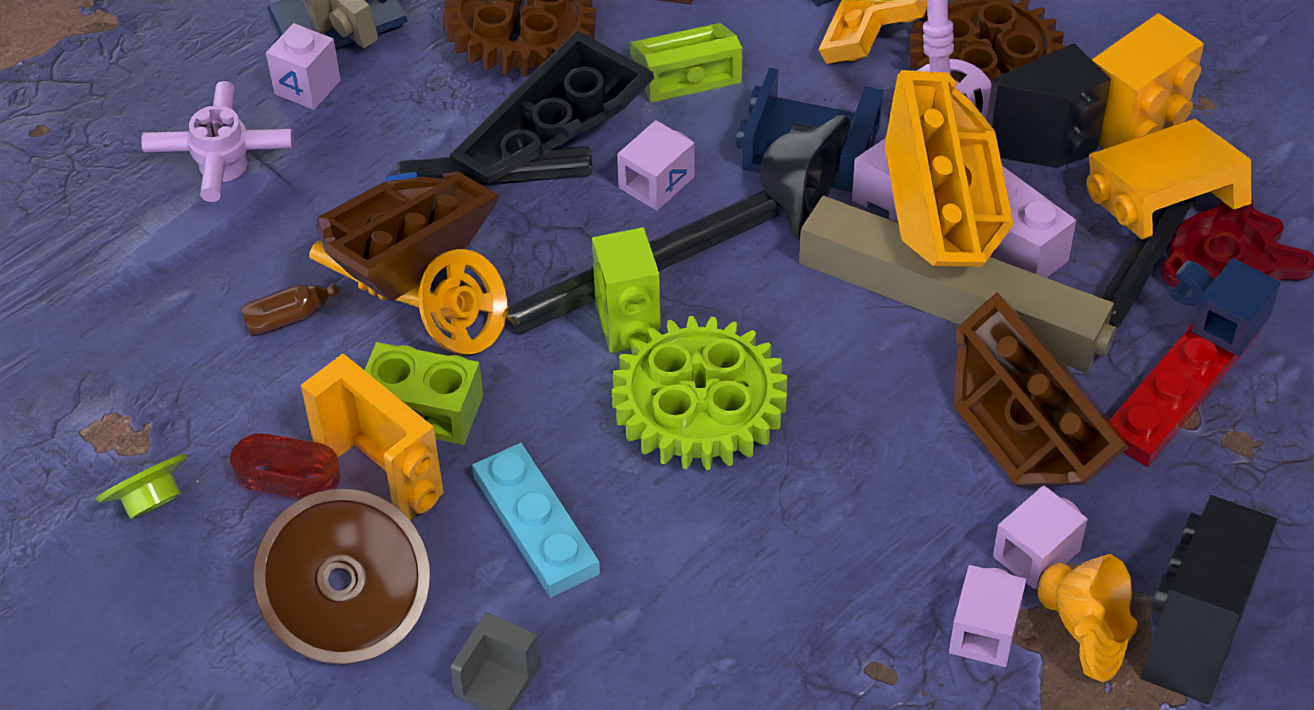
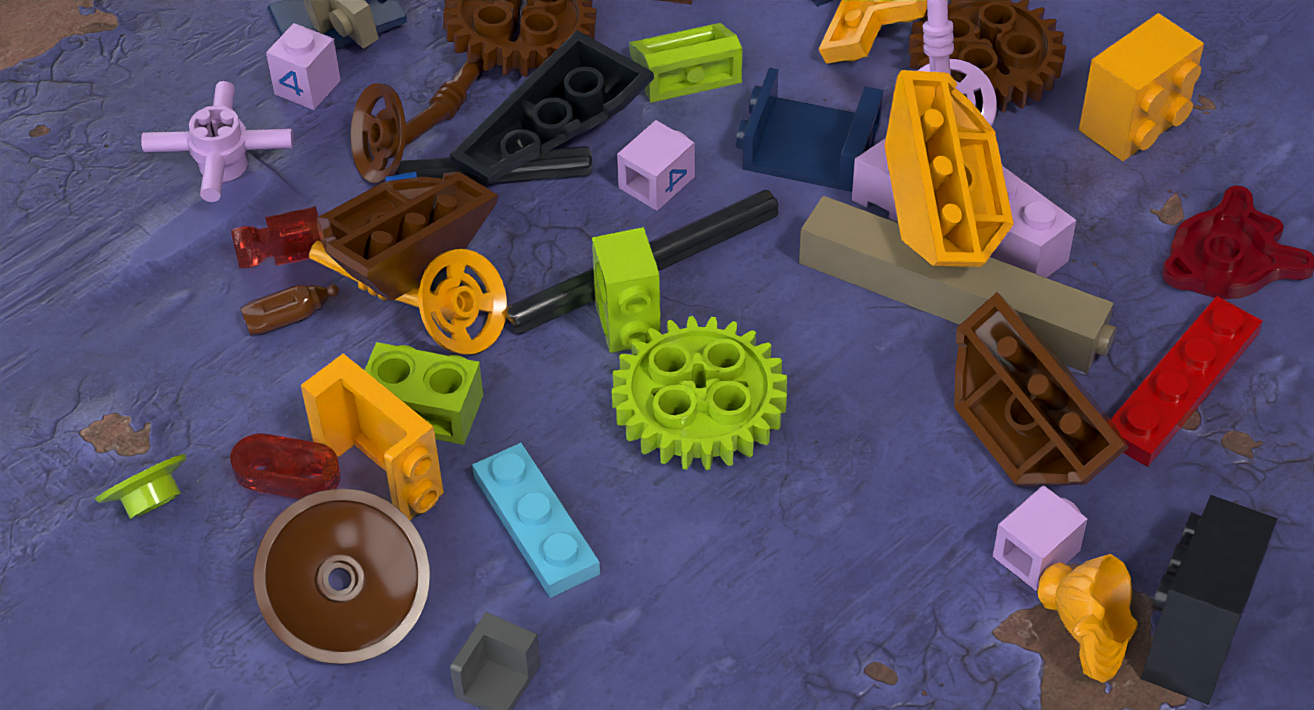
(286, 238): none -> clear red plate
(389, 131): none -> reddish brown dish
(803, 167): black hat -> none
(987, 615): lavender brick -> none
(1049, 109): black slope -> none
(1142, 260): black axle -> none
(1167, 169): light orange panel -> none
(1230, 306): dark blue brick -> none

